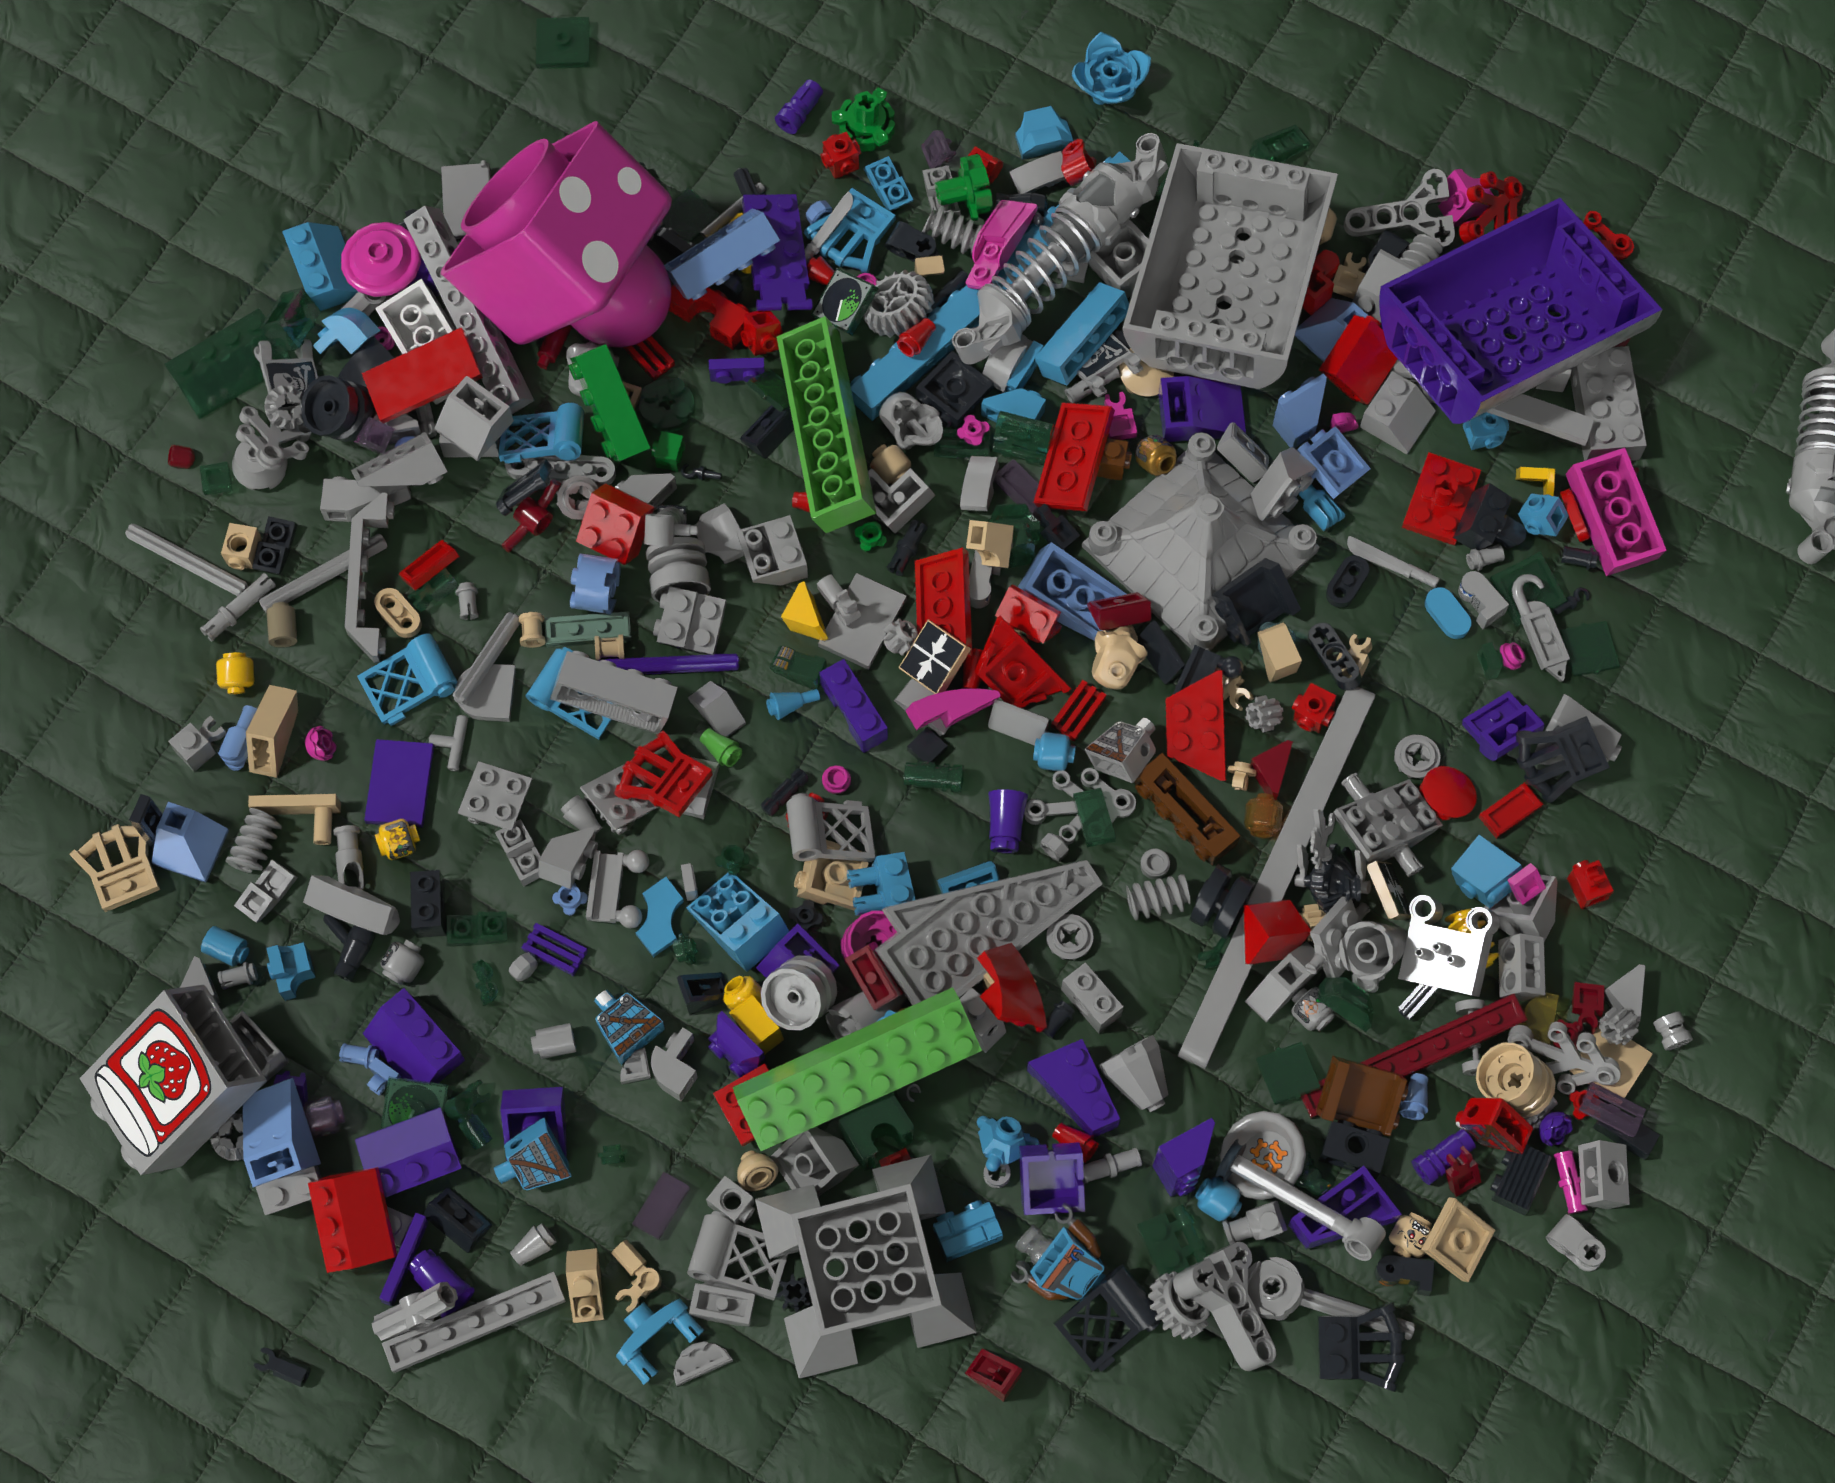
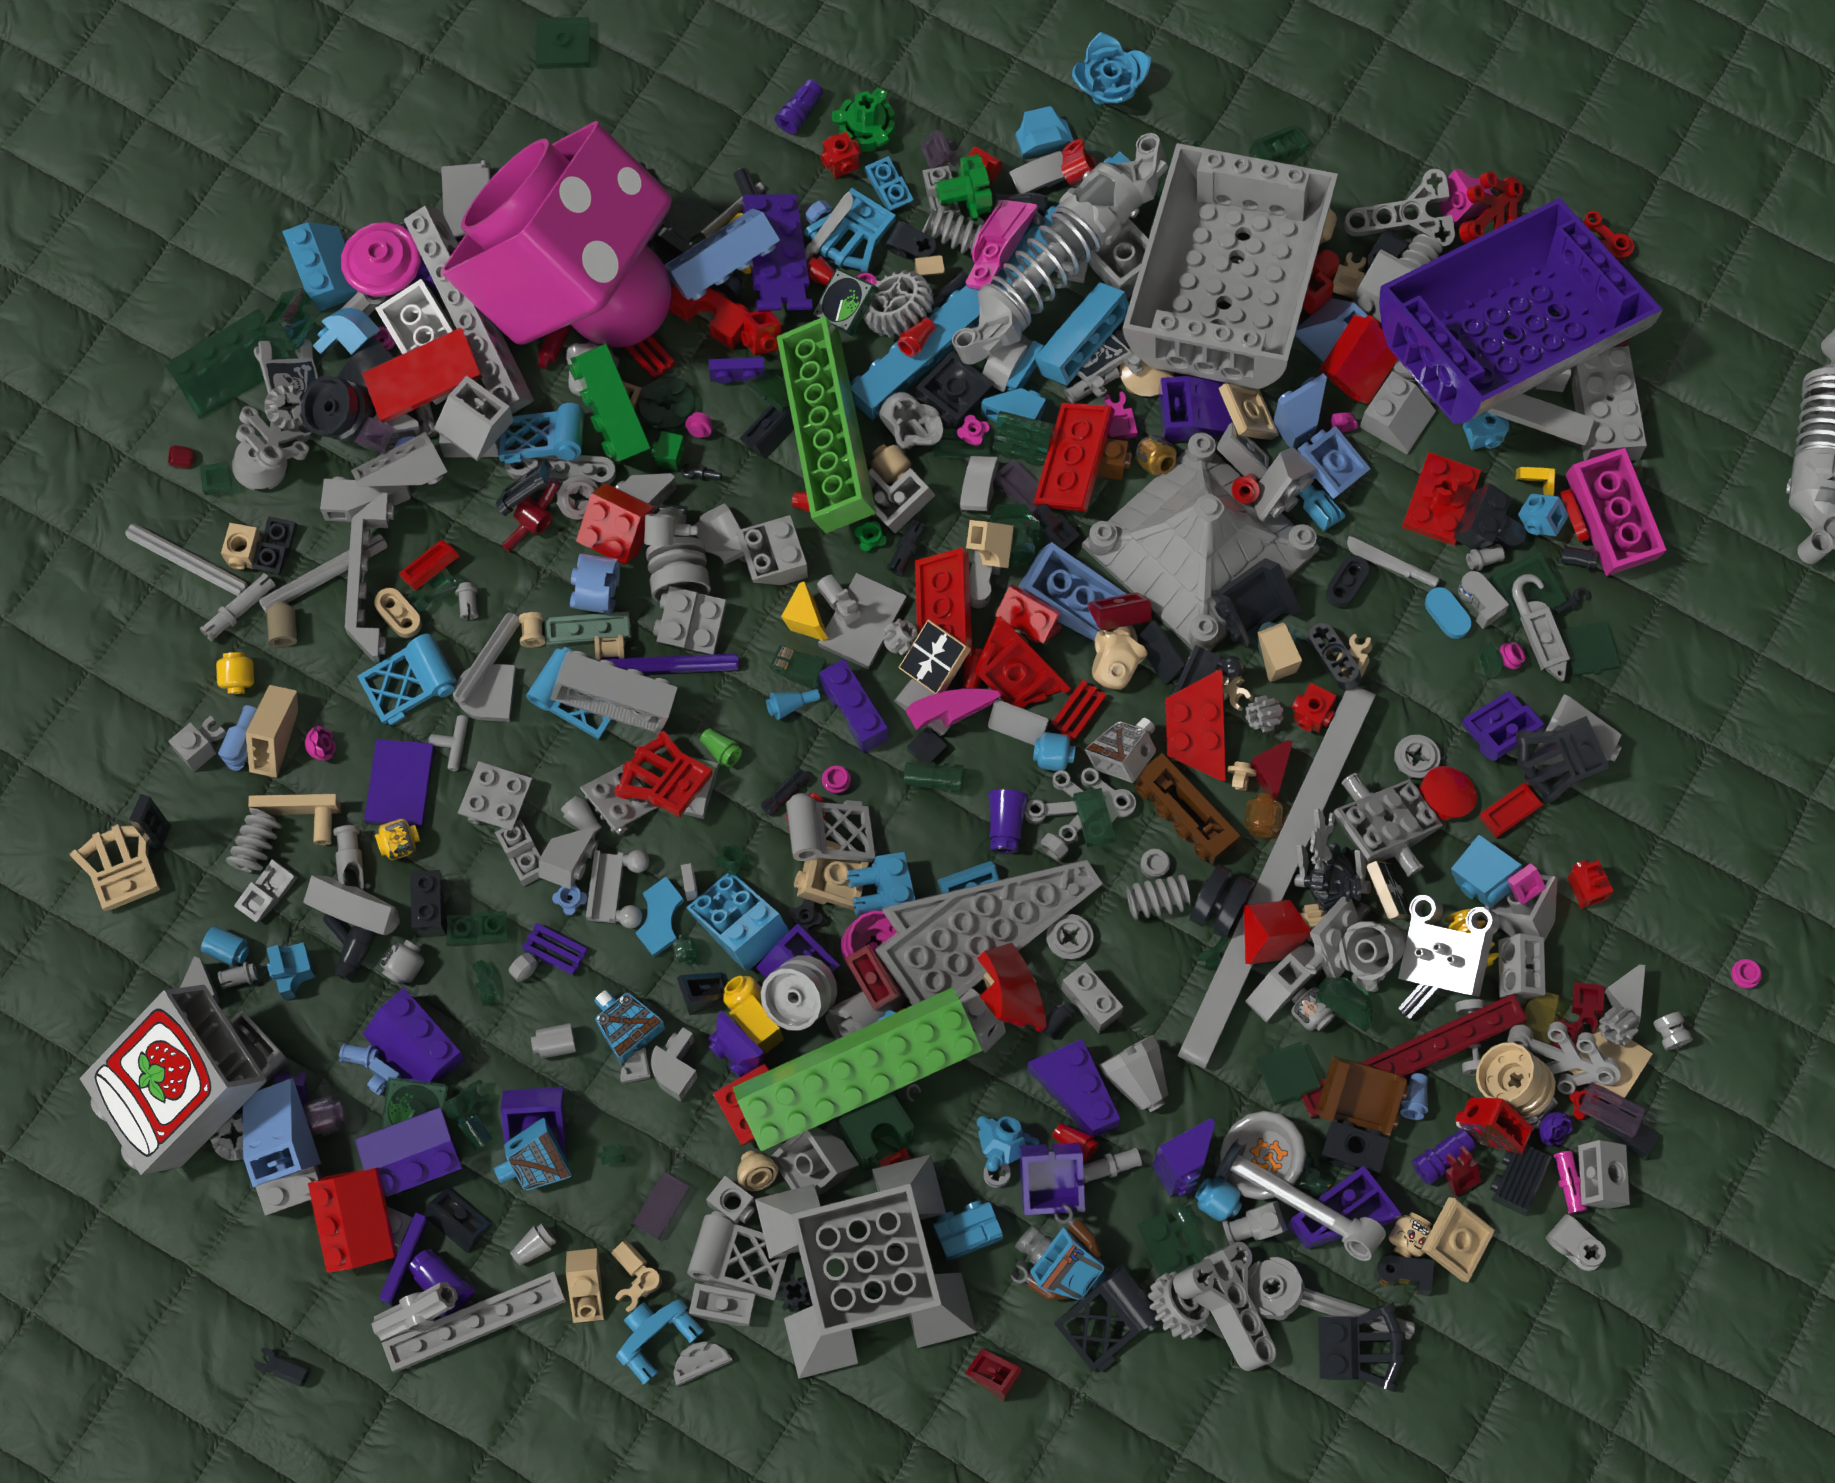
(187, 842): medium blue slope -> none
(699, 425): none -> dark pink plate
(717, 709): light grey slope -> none
(1245, 489): none -> red cone
(1248, 411): none -> tan tile
(1746, 973): none -> dark pink plate

